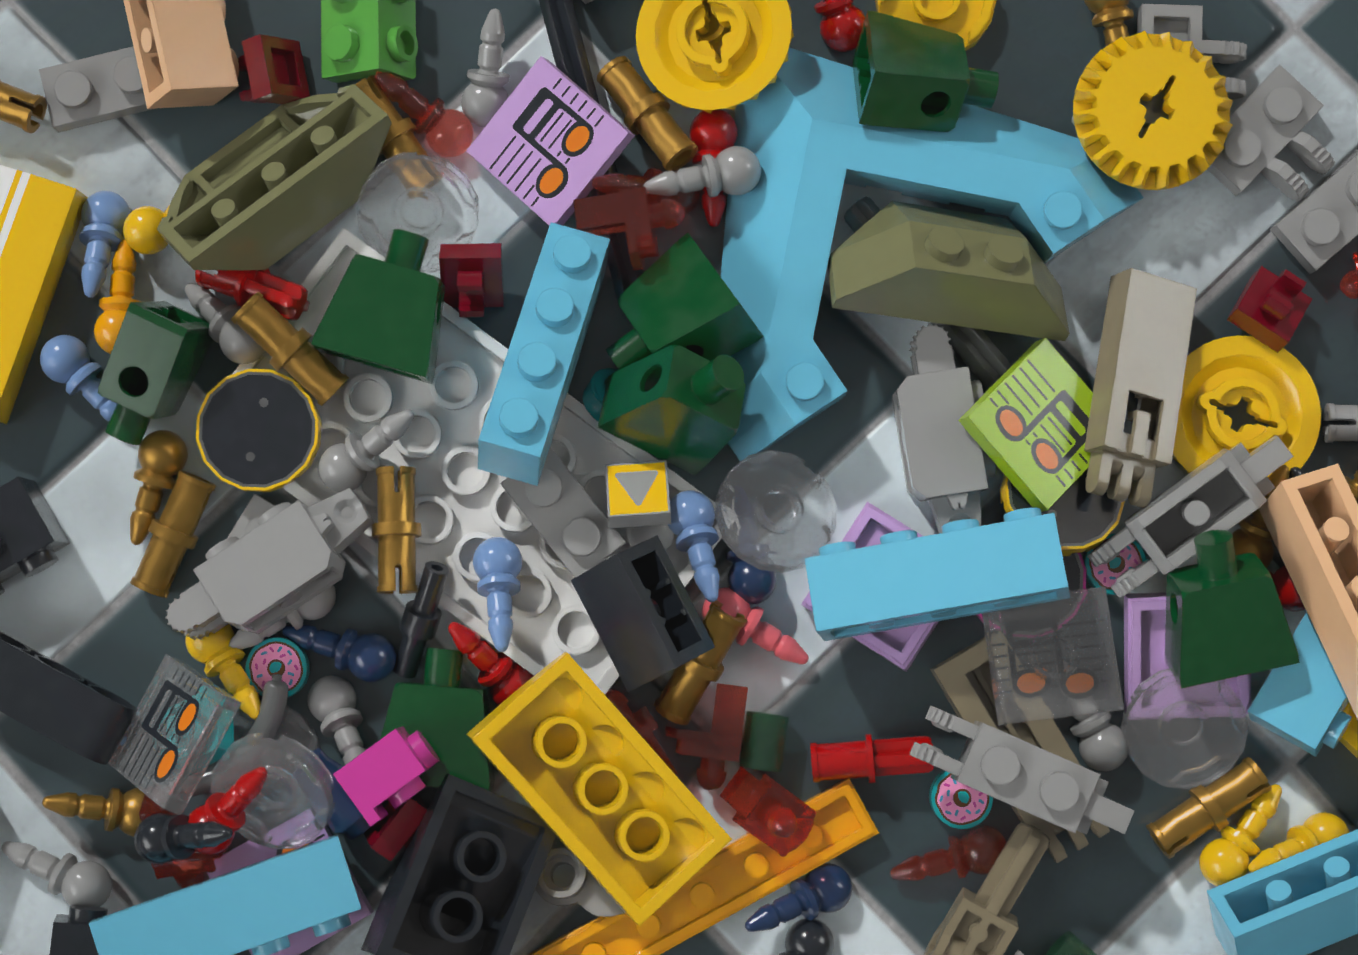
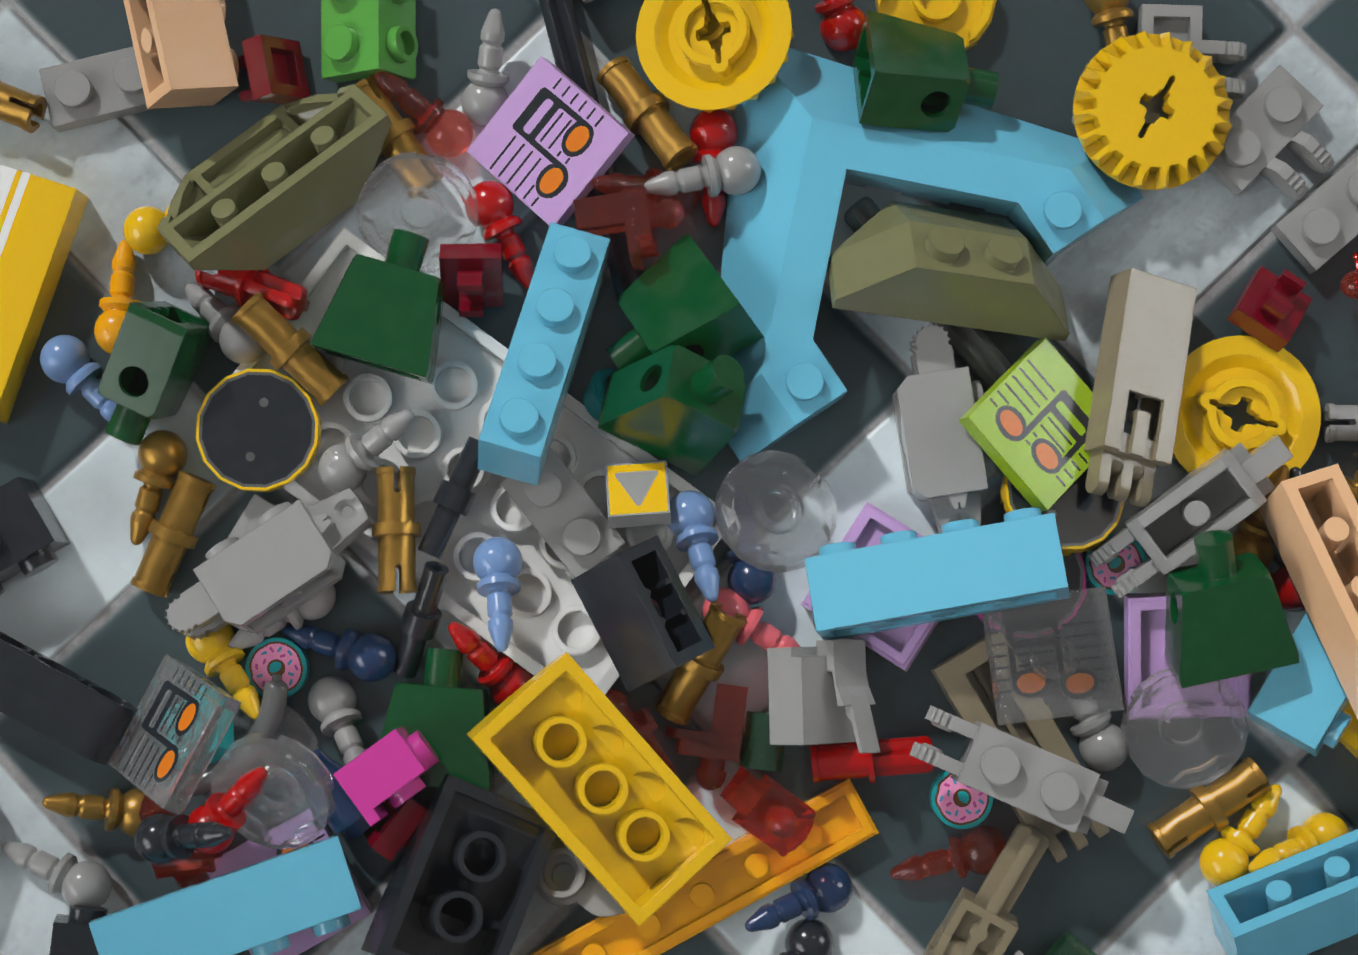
(103, 223): medium blue bar -> none
(453, 499): none -> black bar
(495, 215): none -> red bar
(821, 695): none -> light grey piece

